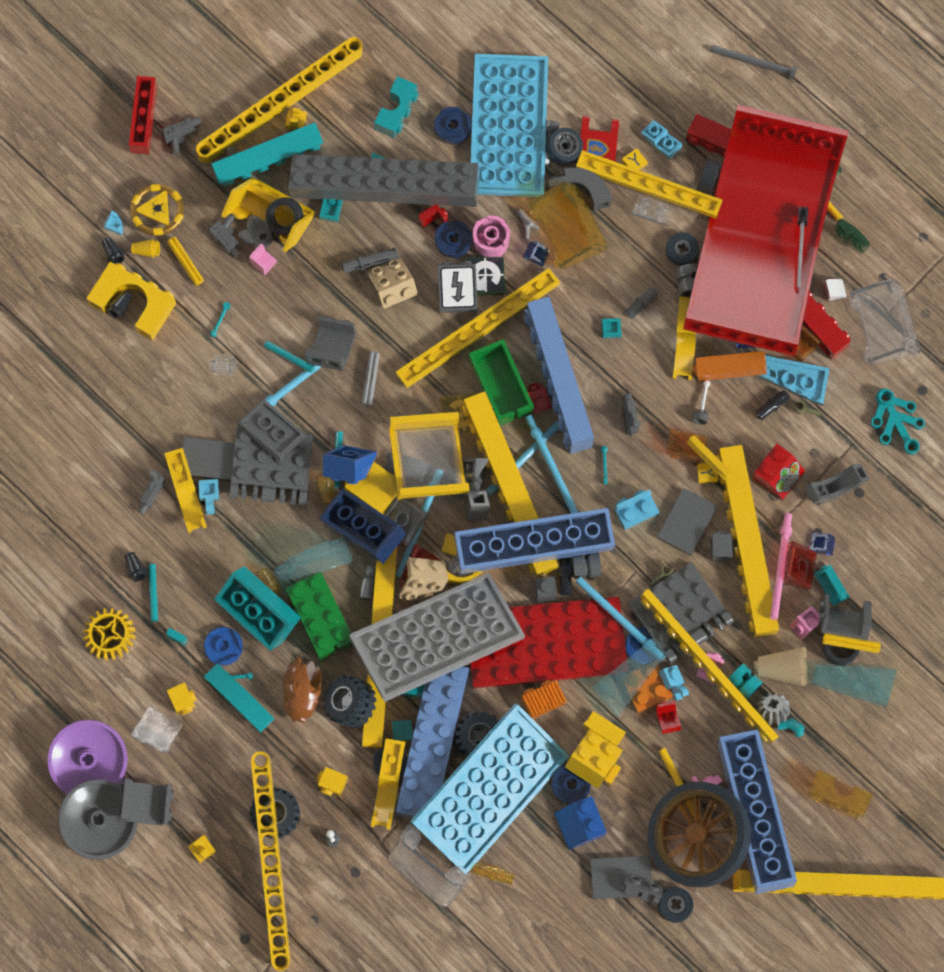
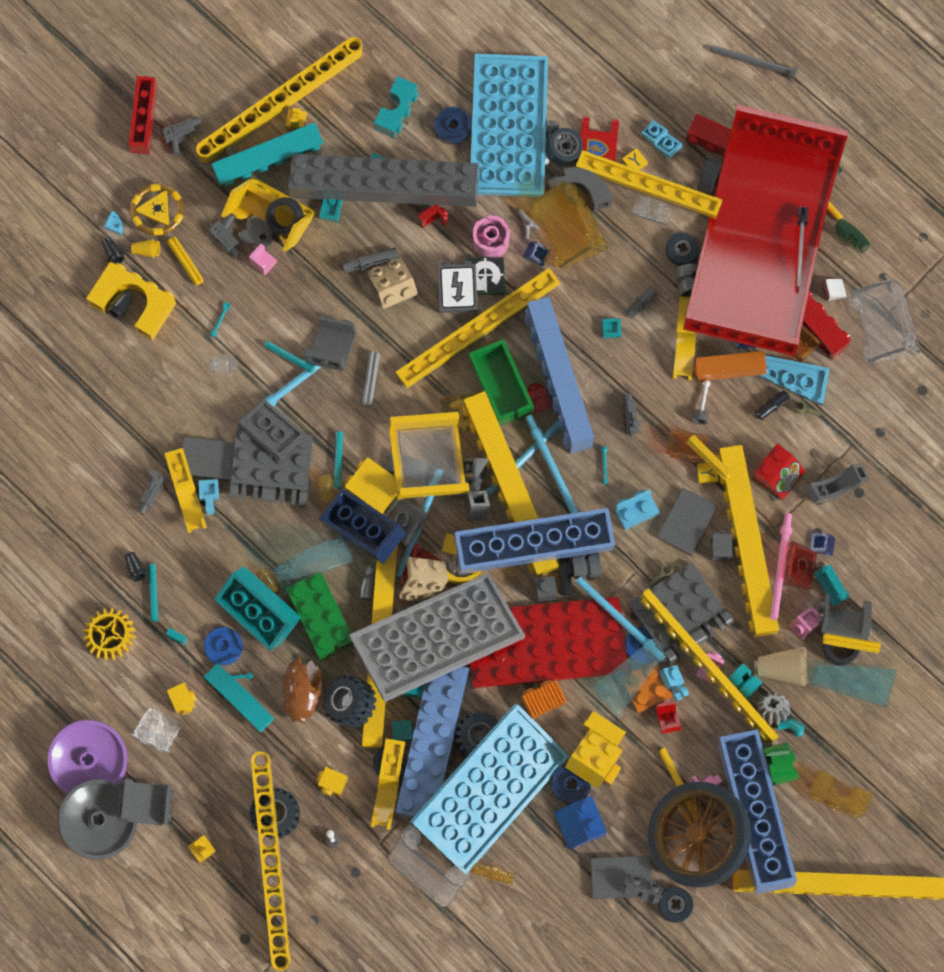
(348, 463): blue slope -> none
(457, 249): dark blue plate -> none
(780, 763): none -> green brick
(897, 419): teal plant -> none

